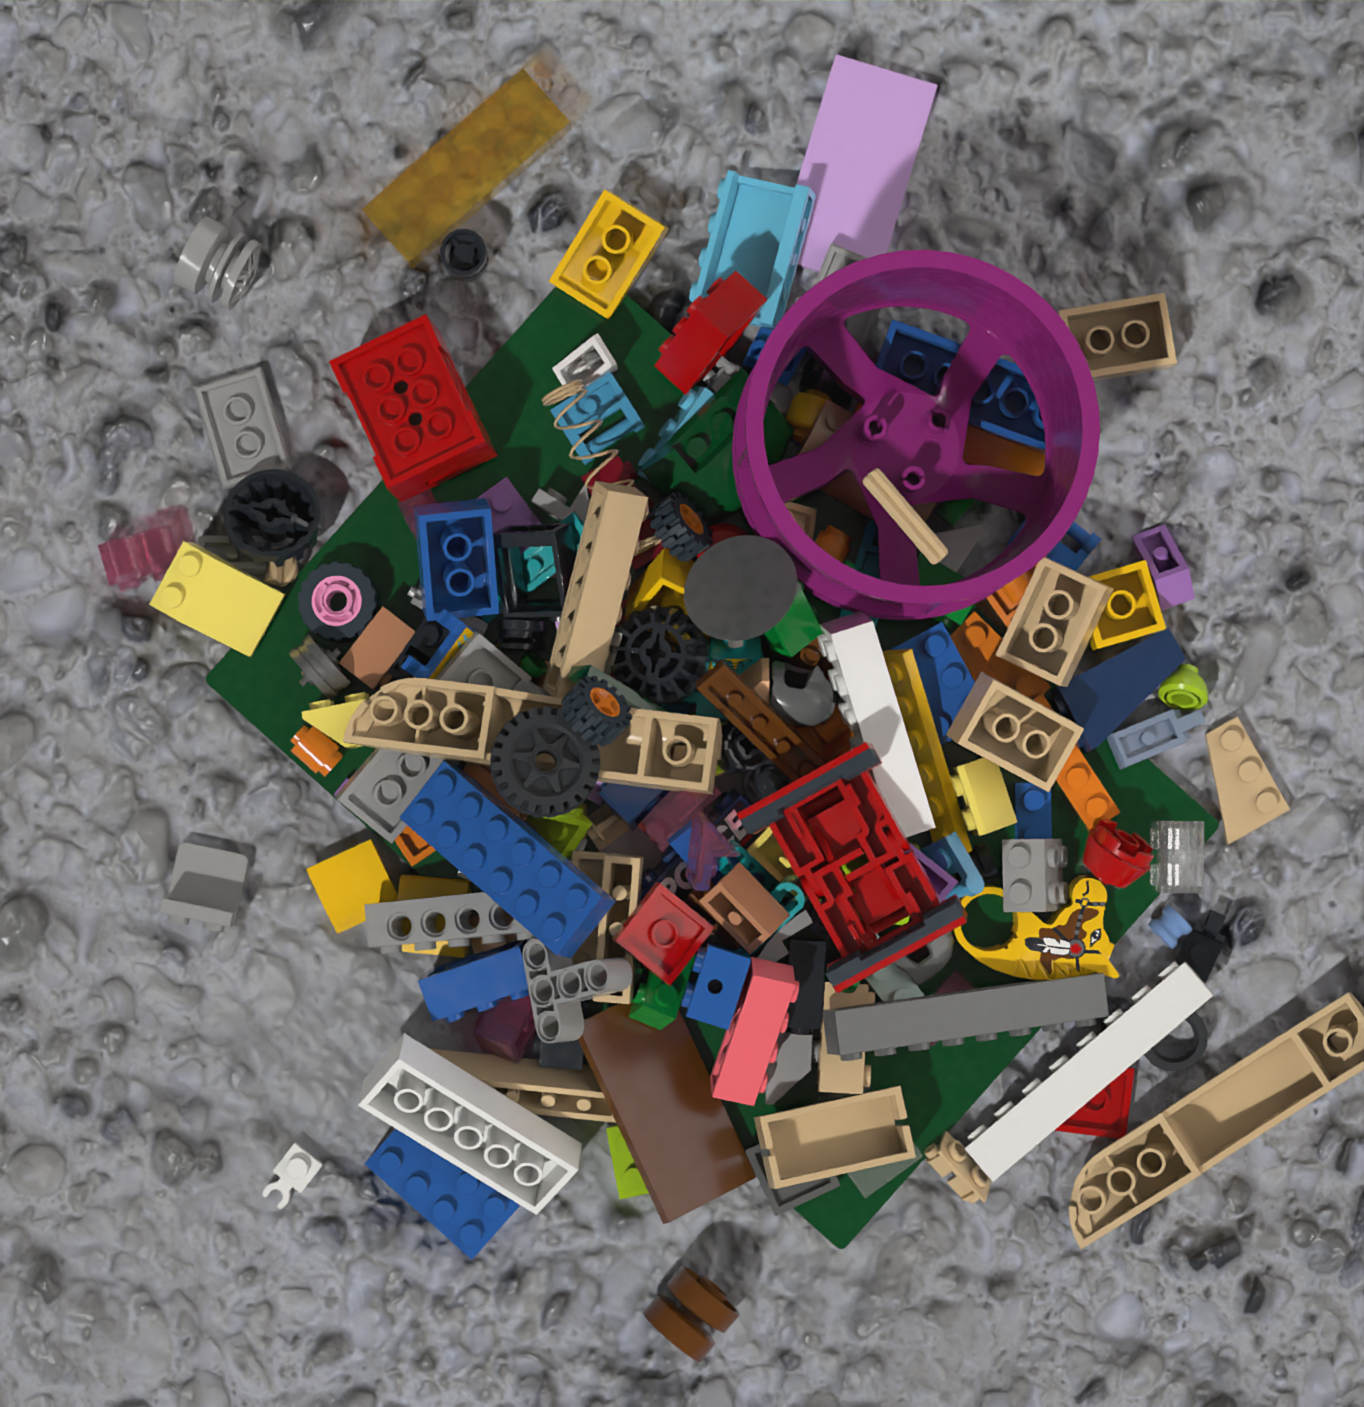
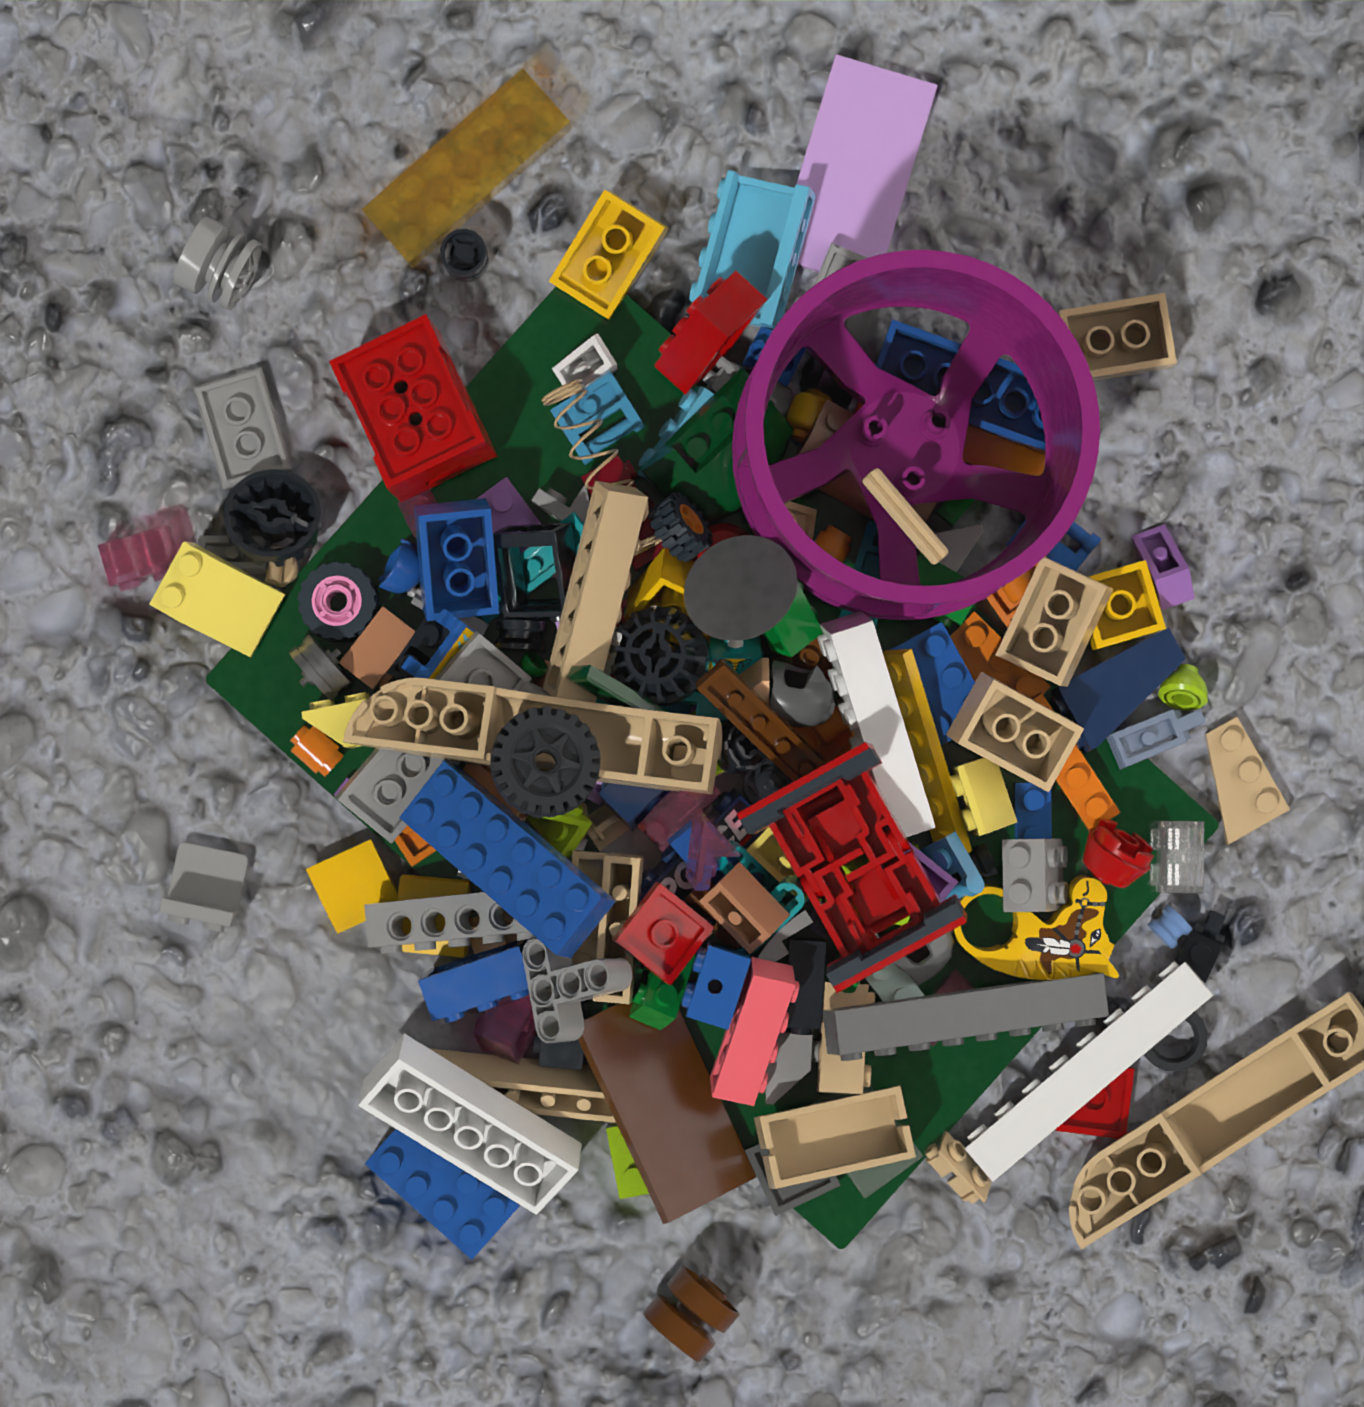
(295, 1171): white plate -> none
(402, 569): none -> blue hair
(596, 711): black wheel -> none

